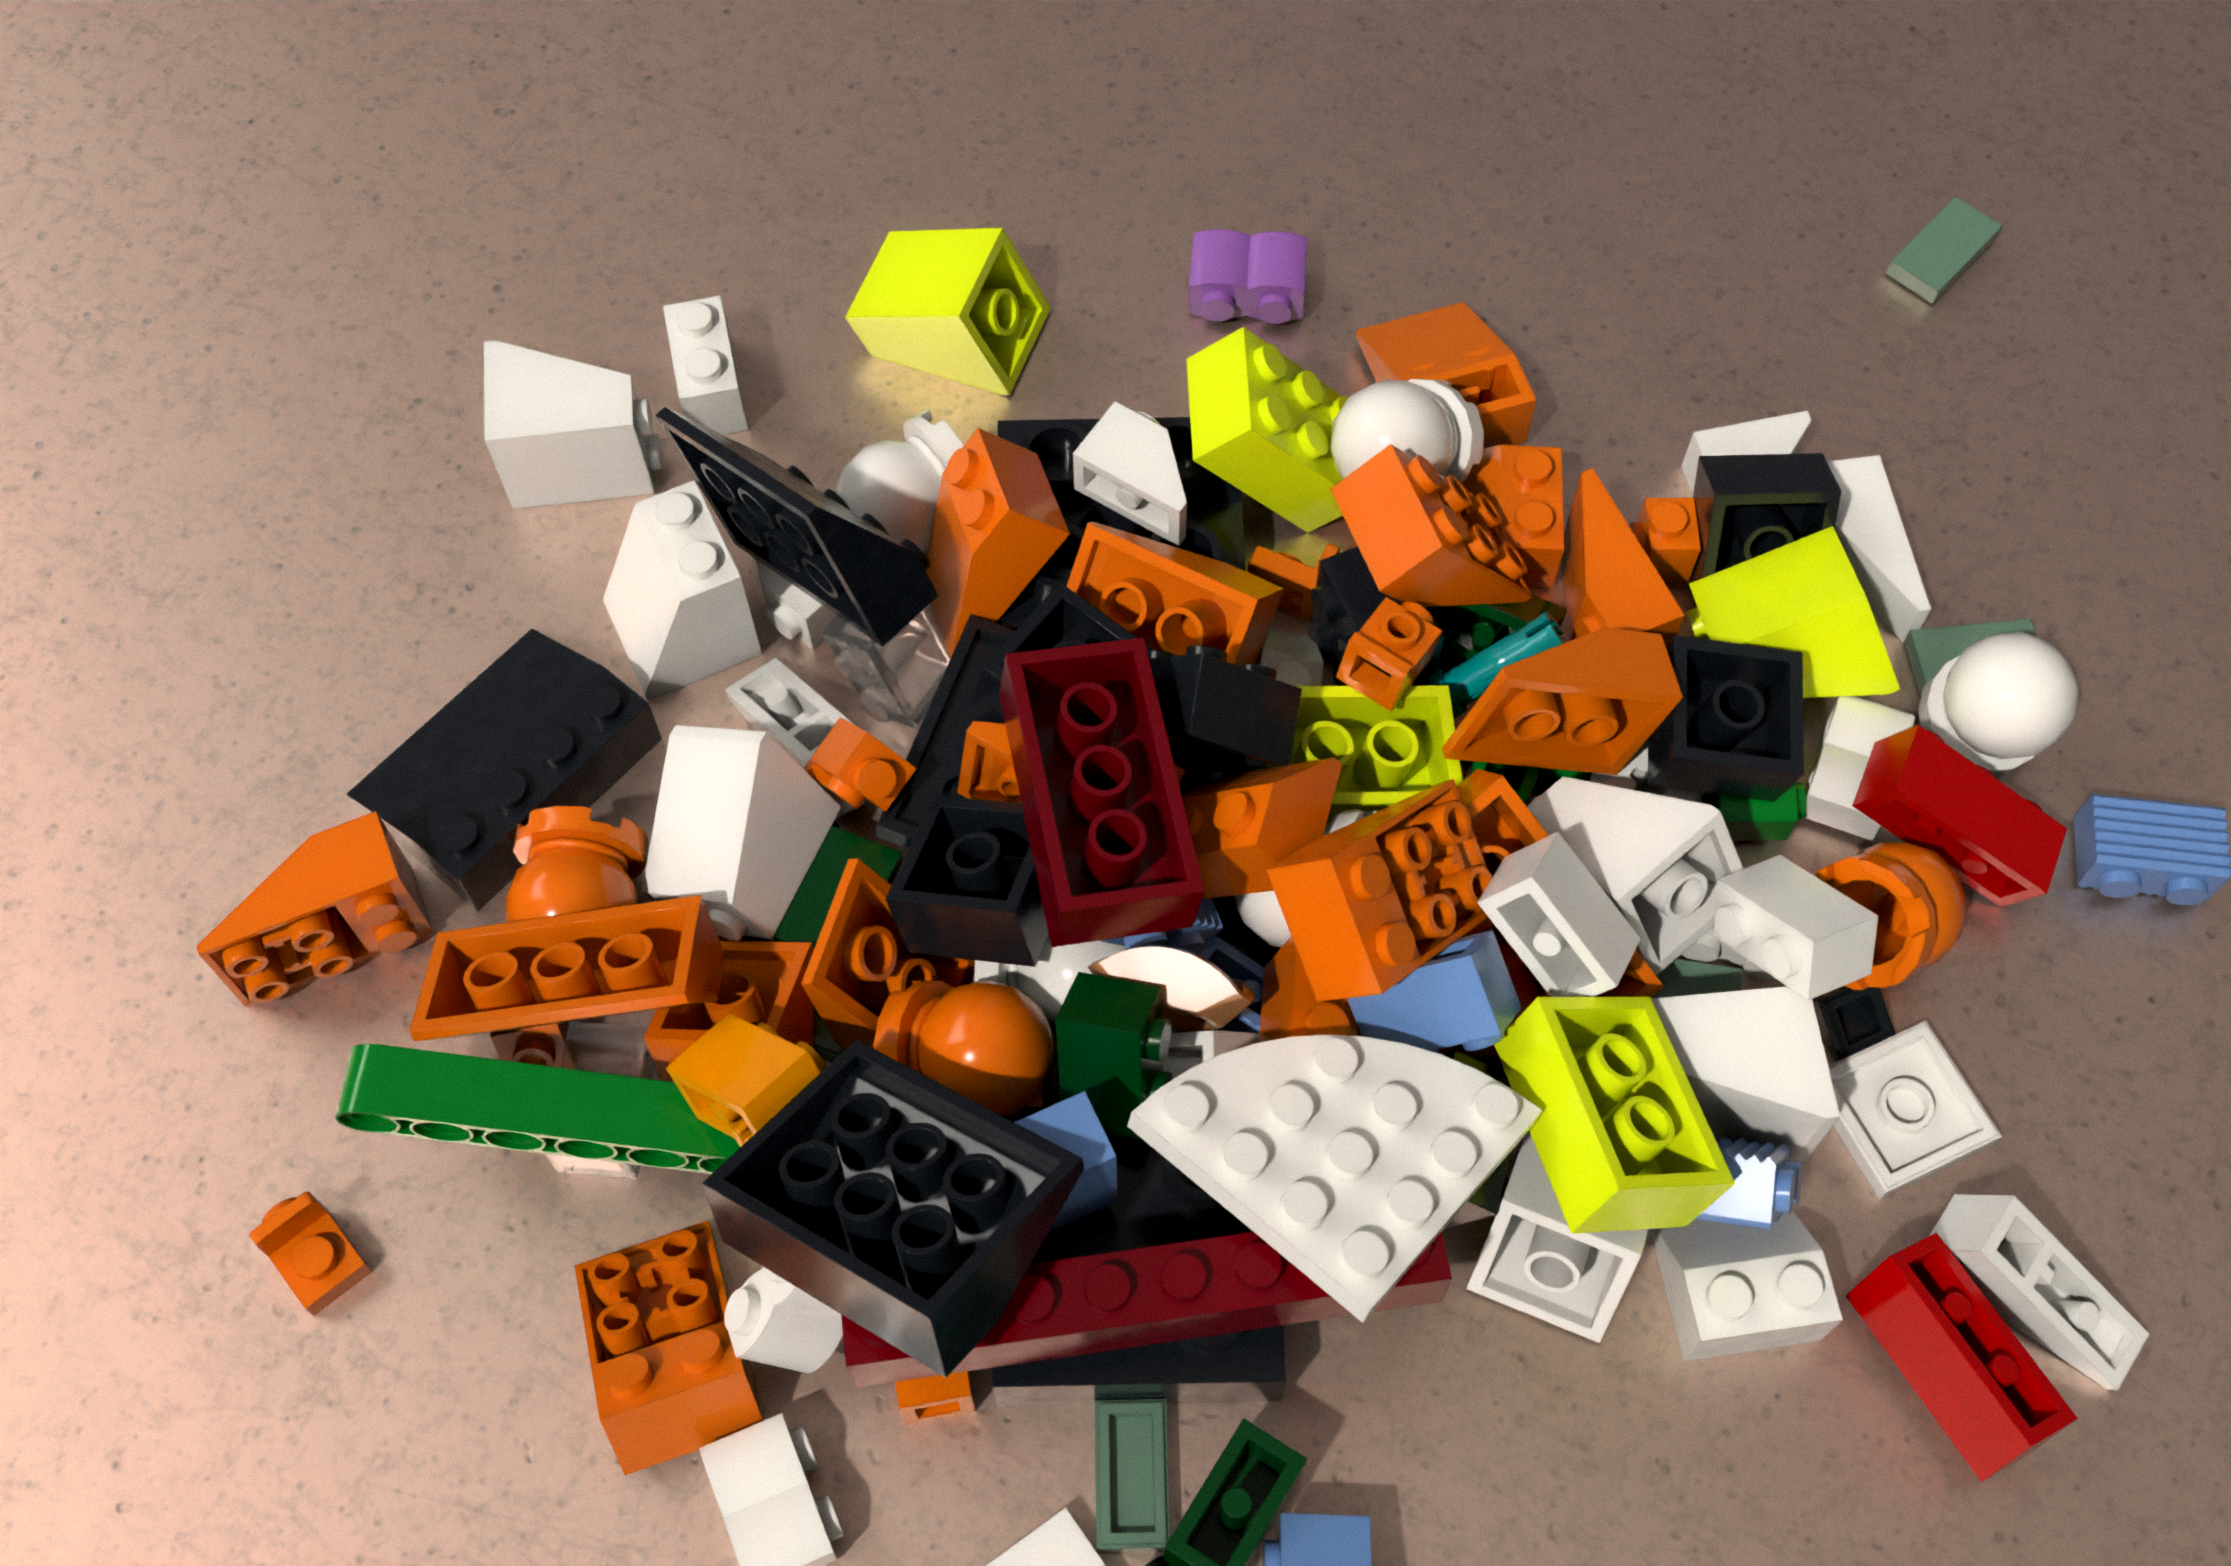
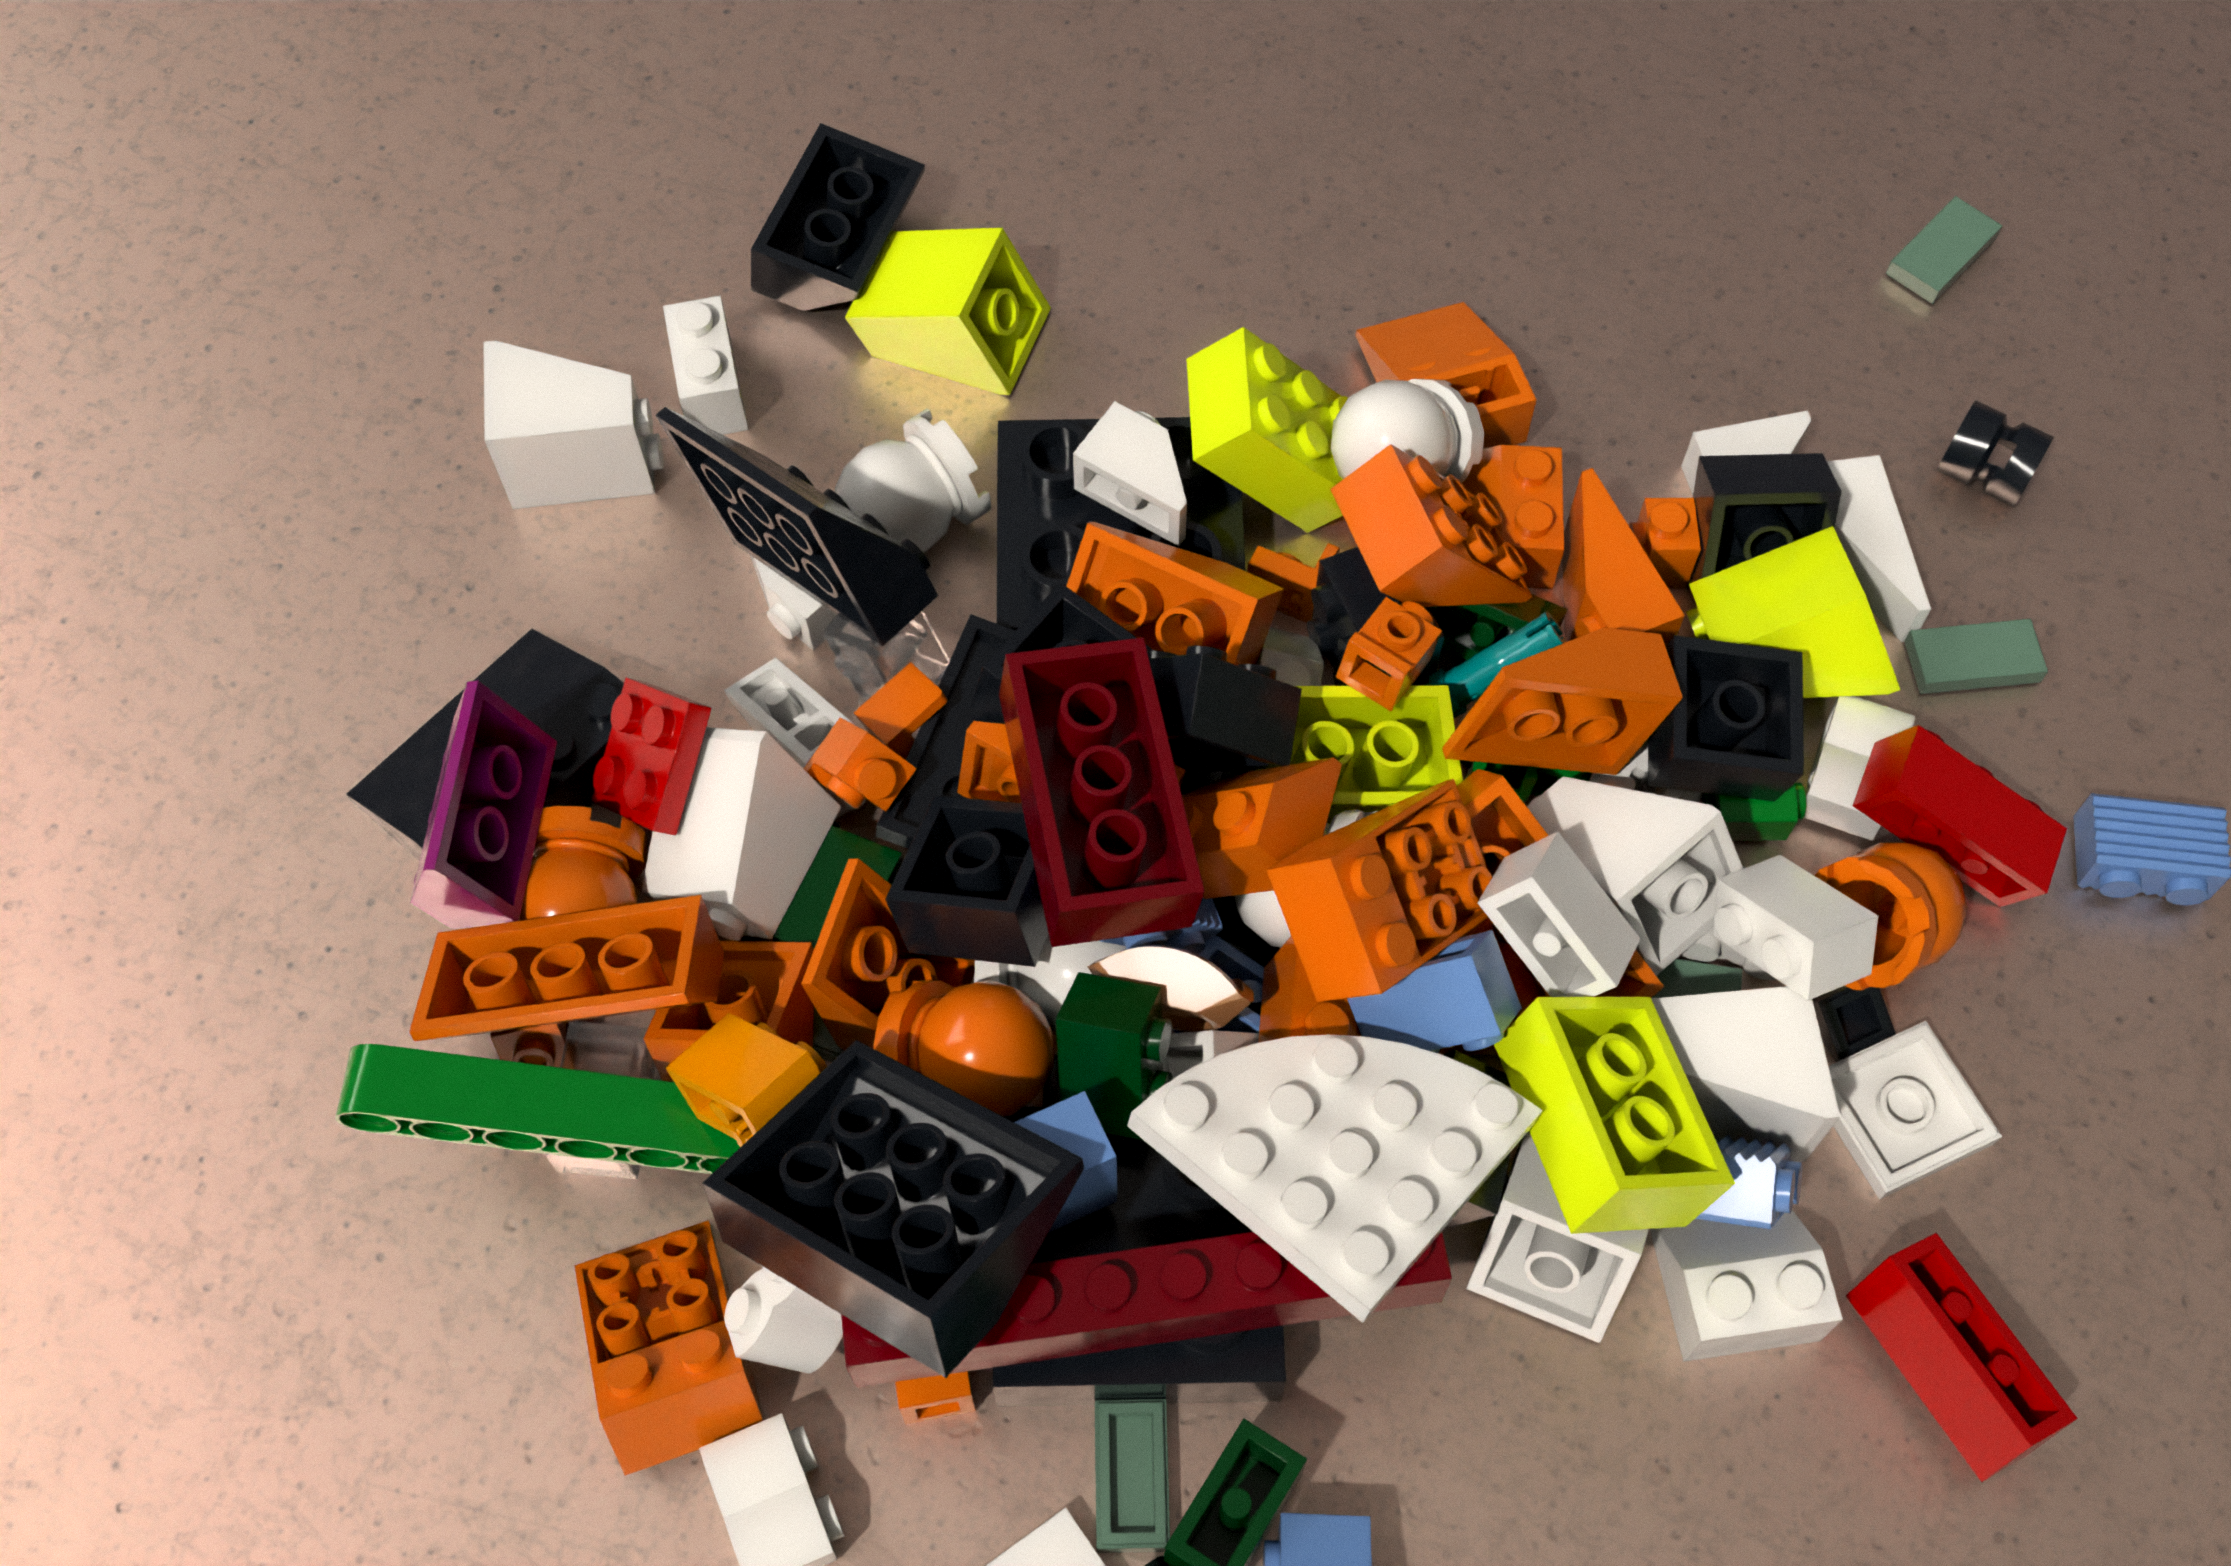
(310, 1251): orange bracket -> none
(319, 913): orange slope -> none
(484, 814): none -> magenta slope
(650, 755): none -> red plate
(678, 594): white slope -> none
(832, 221): none -> black slope
(901, 708): none -> orange panel
(989, 531): orange slope -> none
(1247, 275): medium lavender brick -> none
(1975, 442): none -> black wheel
(2002, 700): white tile -> none
(2041, 1285): white slope -> none

